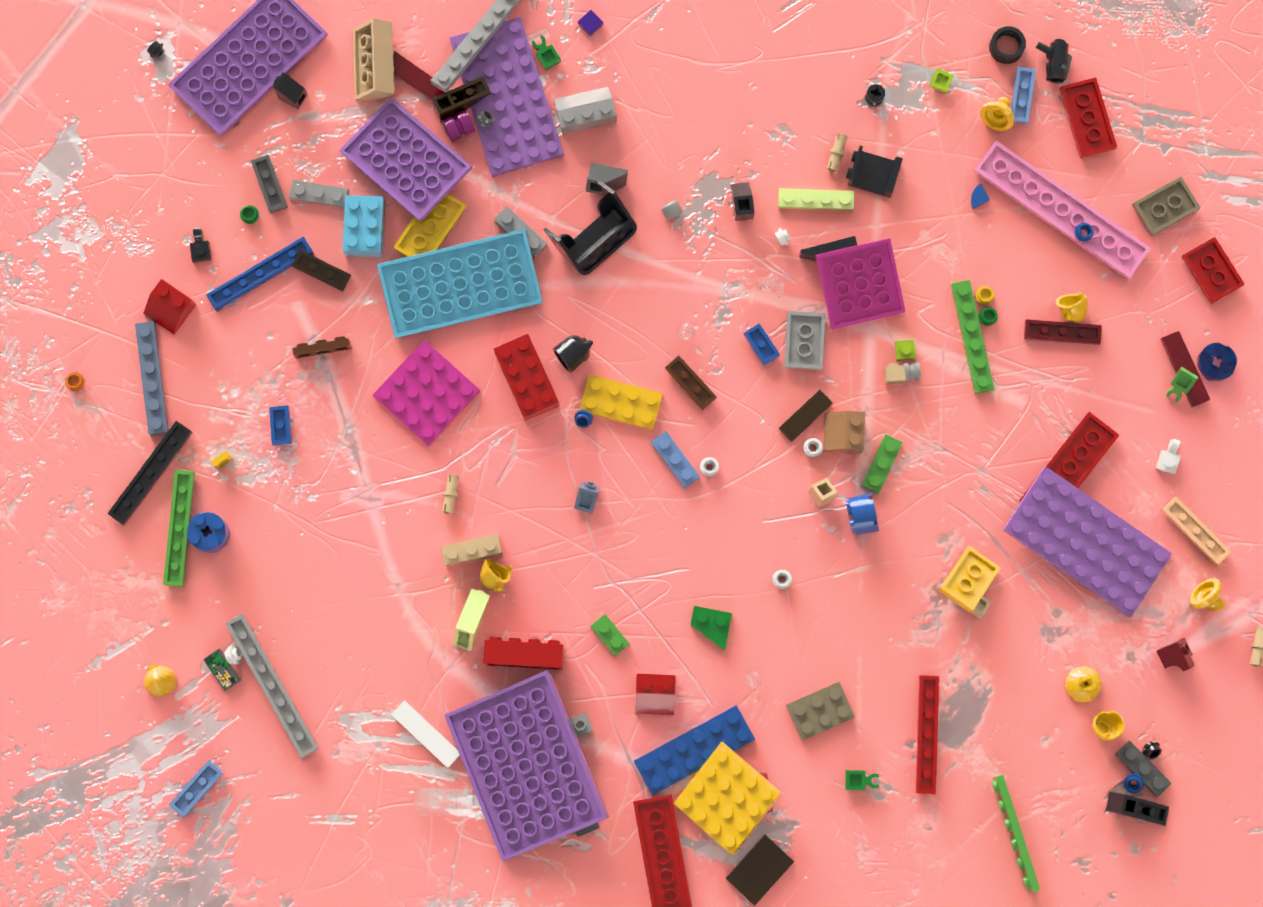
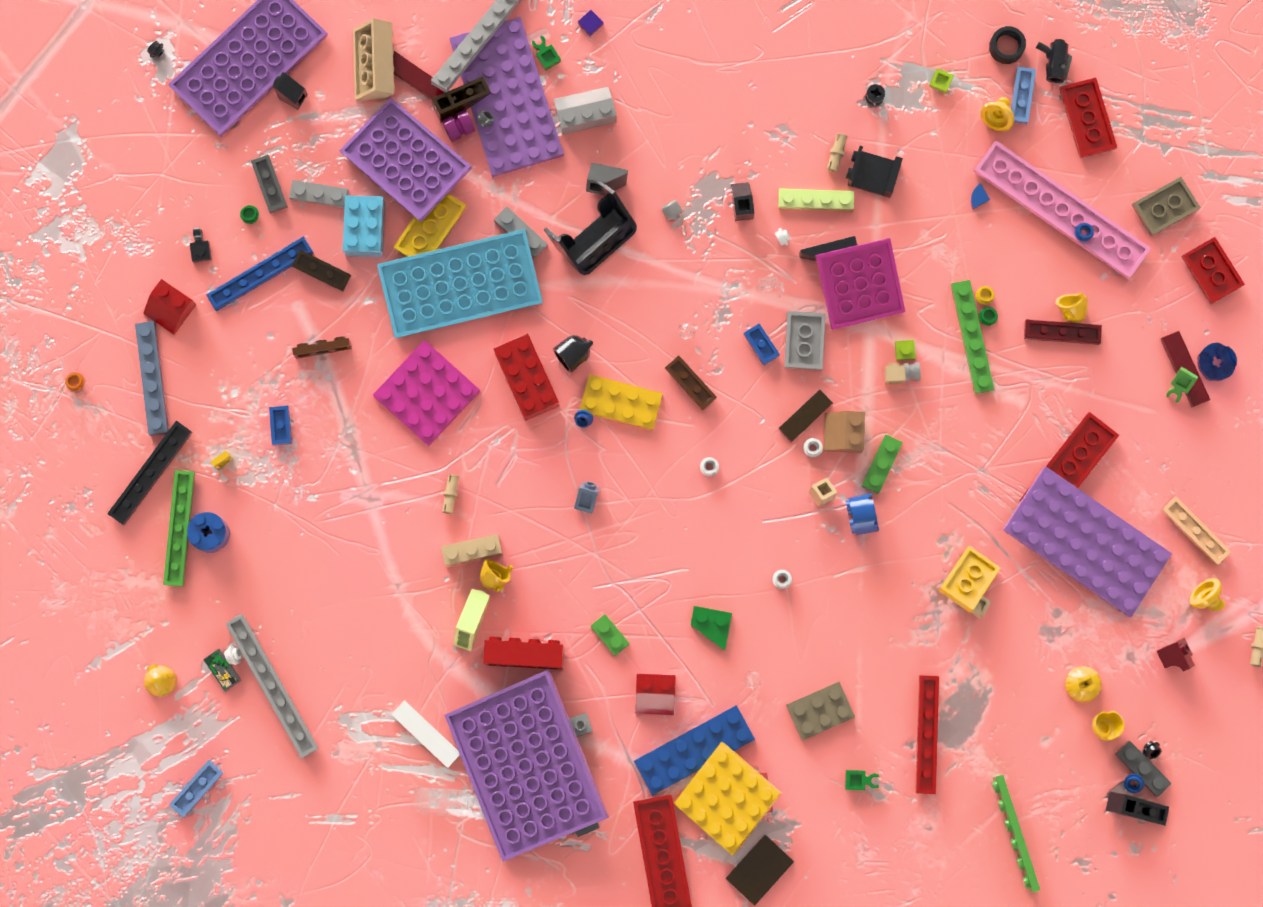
(675, 459): medium blue plate -> none
(1169, 460): white plate -> none

